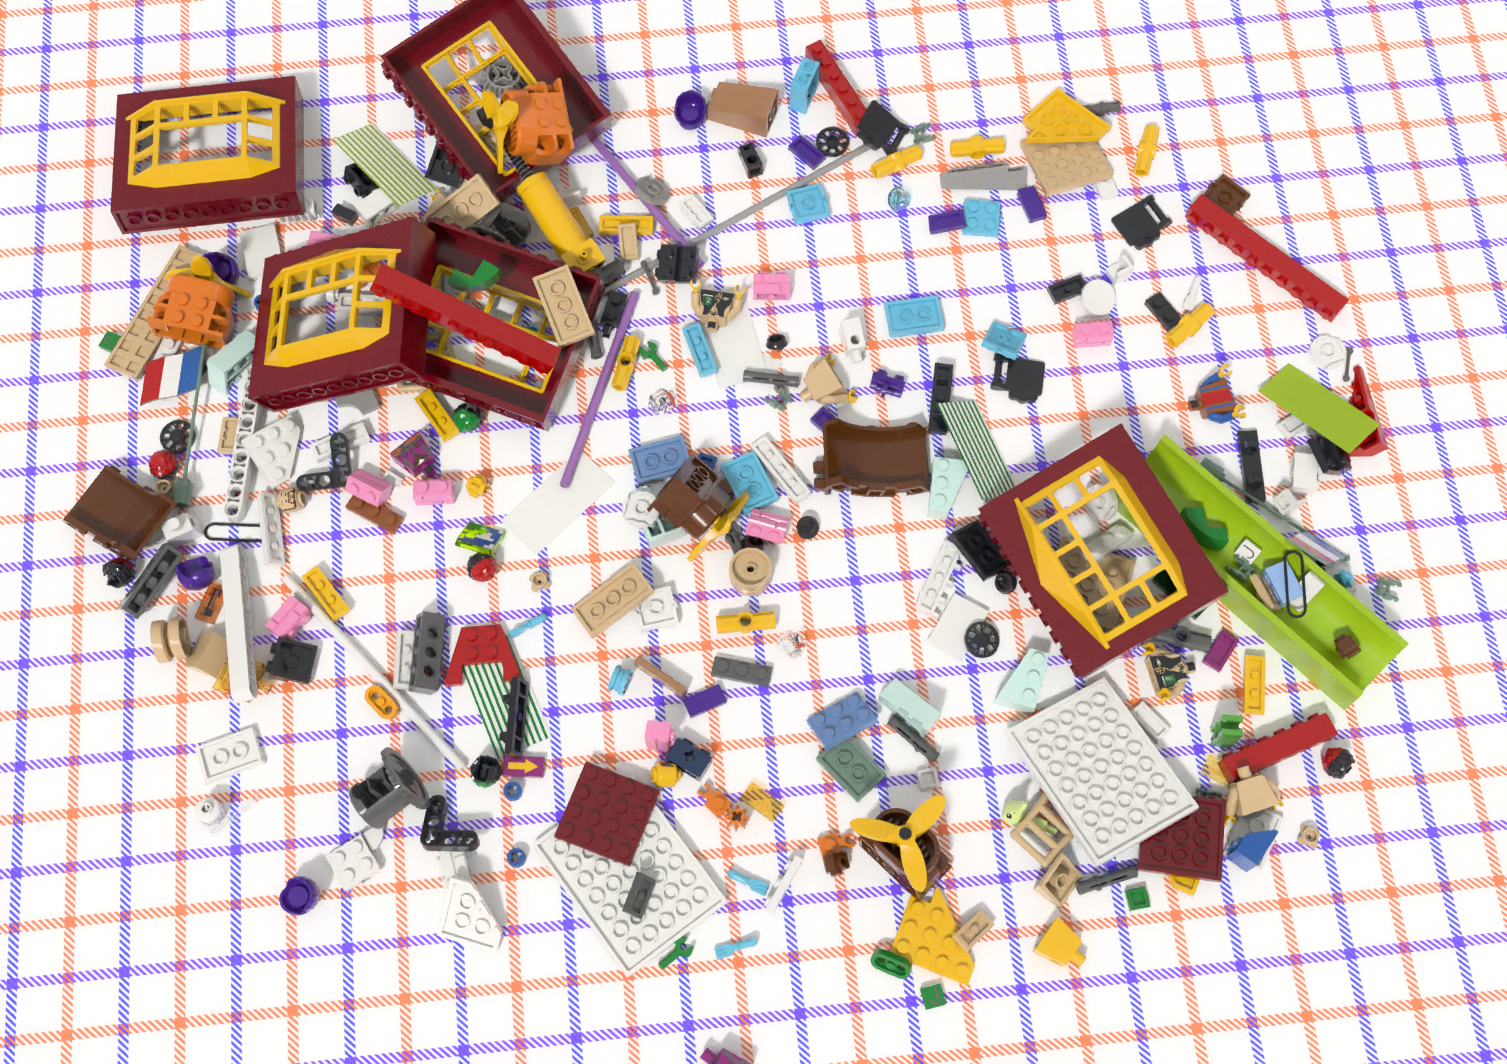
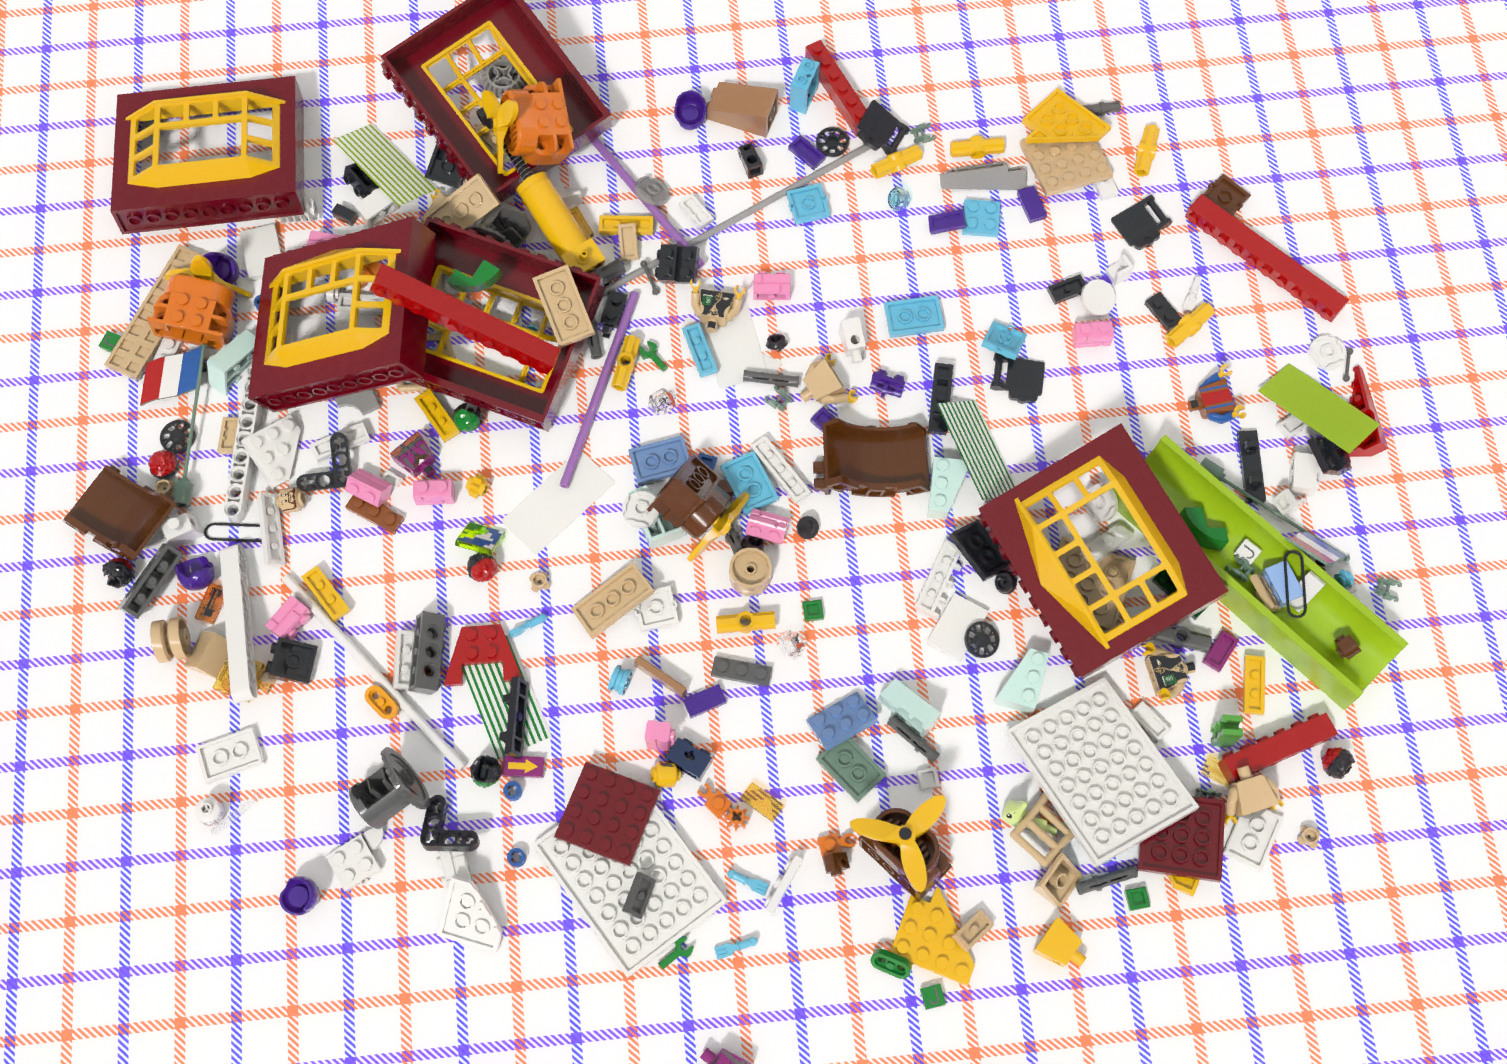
(812, 610): none -> green tile
(1250, 848): blue slope -> none

